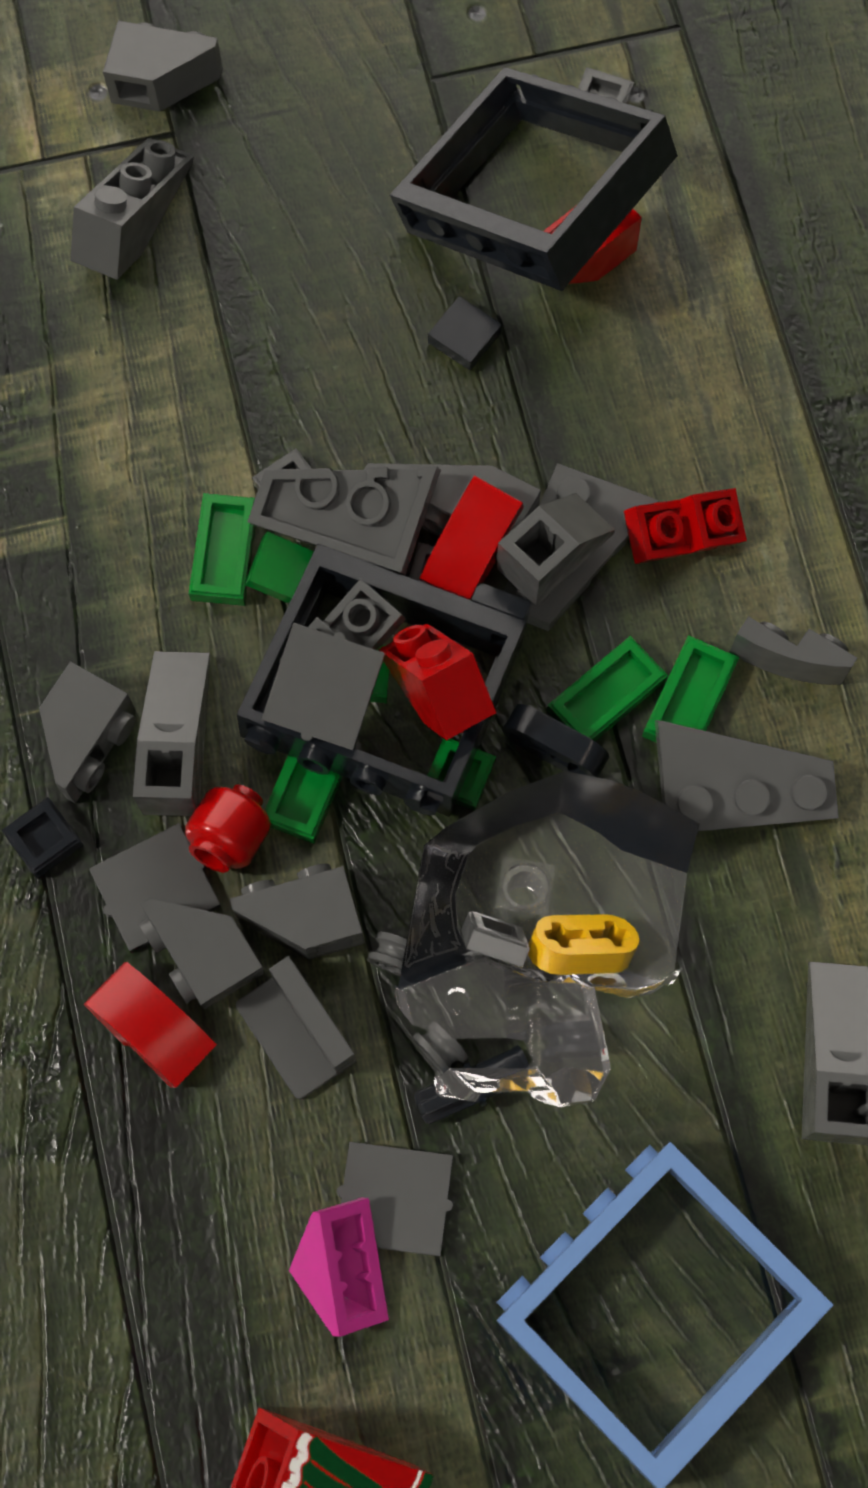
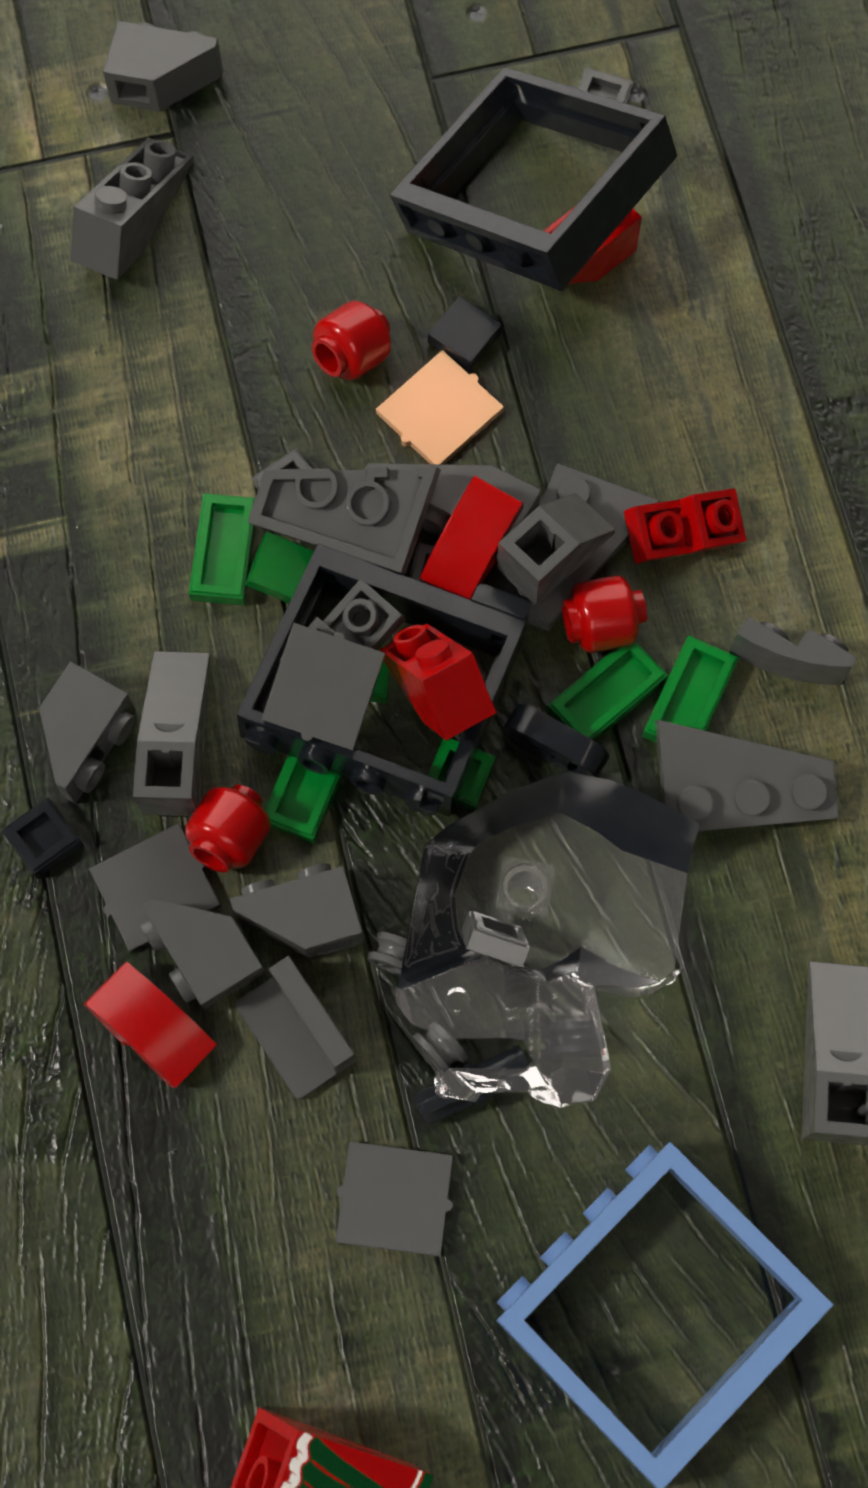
(341, 1268): dark pink slope -> none
(351, 340): none -> red head
(439, 409): none -> light nougat piece
(583, 944): yellow beam -> none
(603, 614): none -> red head

